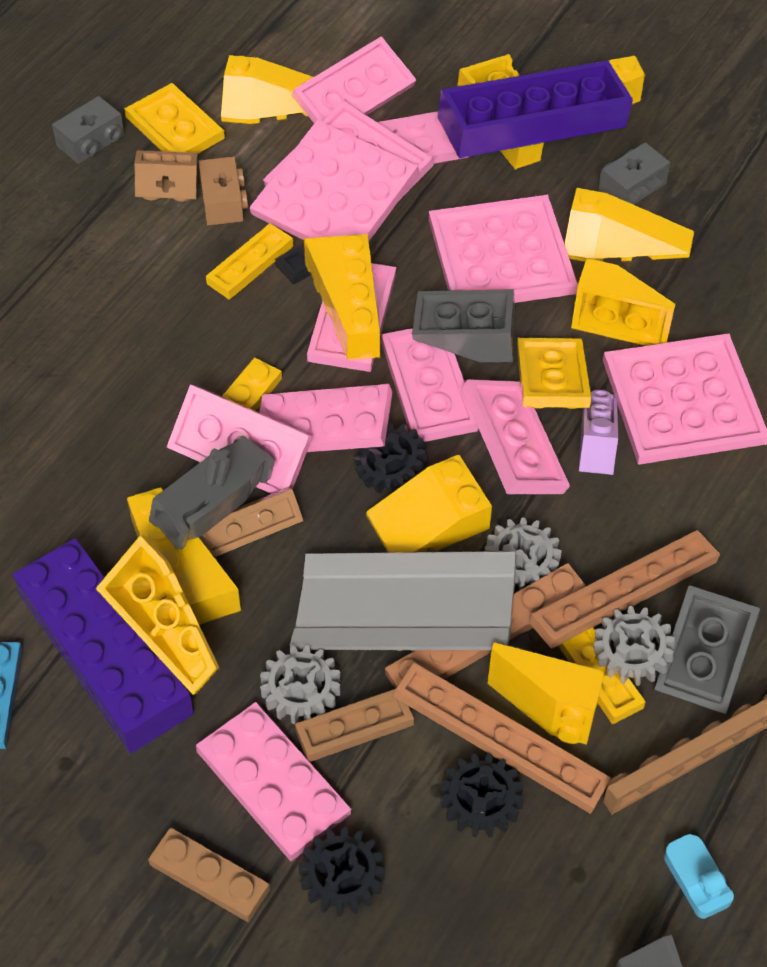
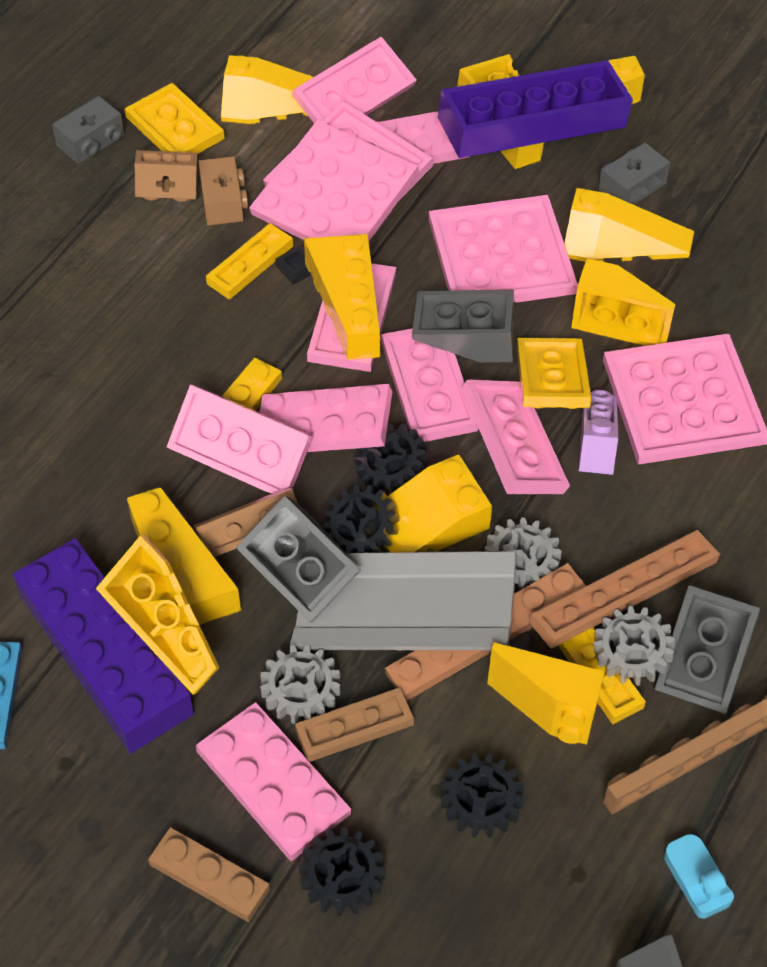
(218, 483): dark grey piece -> none
(298, 558): none -> slope
(372, 529): none -> black gear
(502, 737): nougat plate -> none

